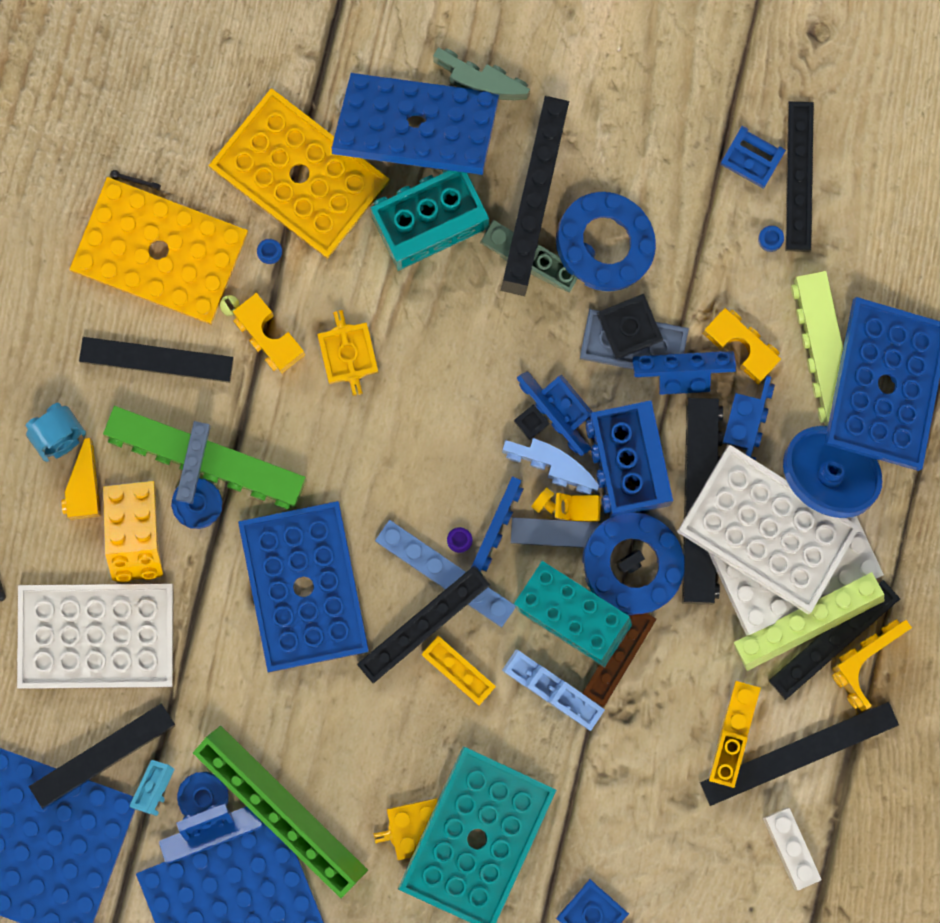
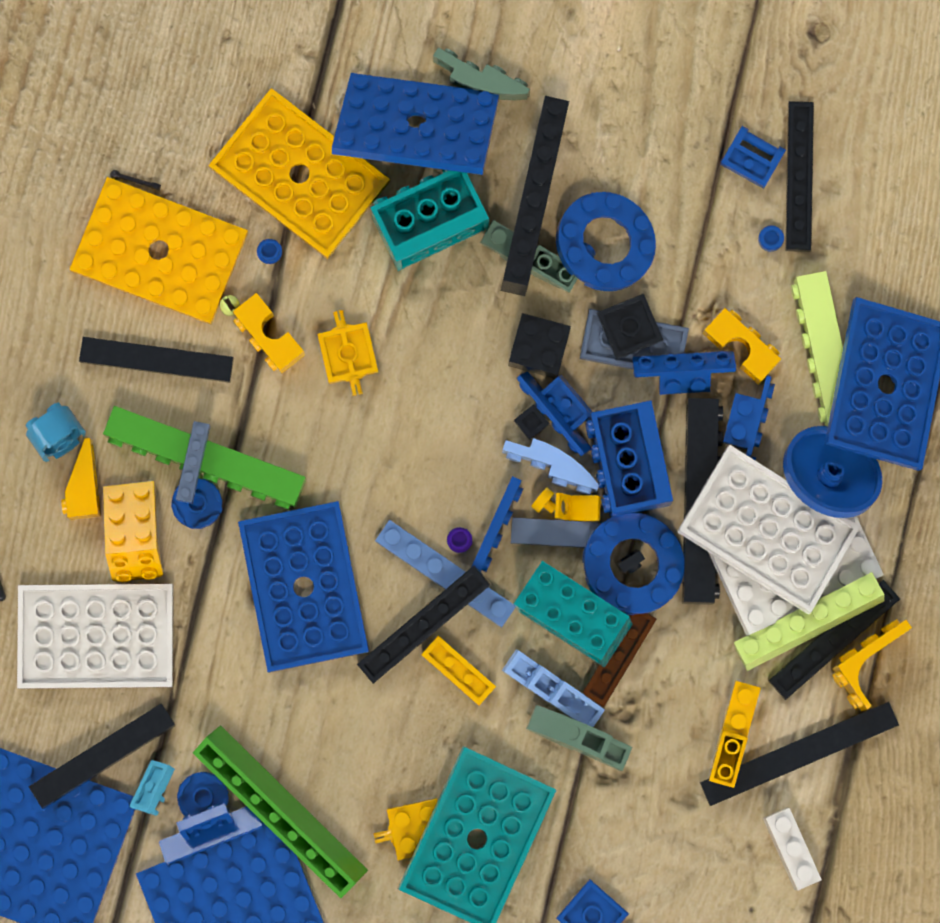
(539, 346): none -> black brick
(579, 737): none -> sand green slope

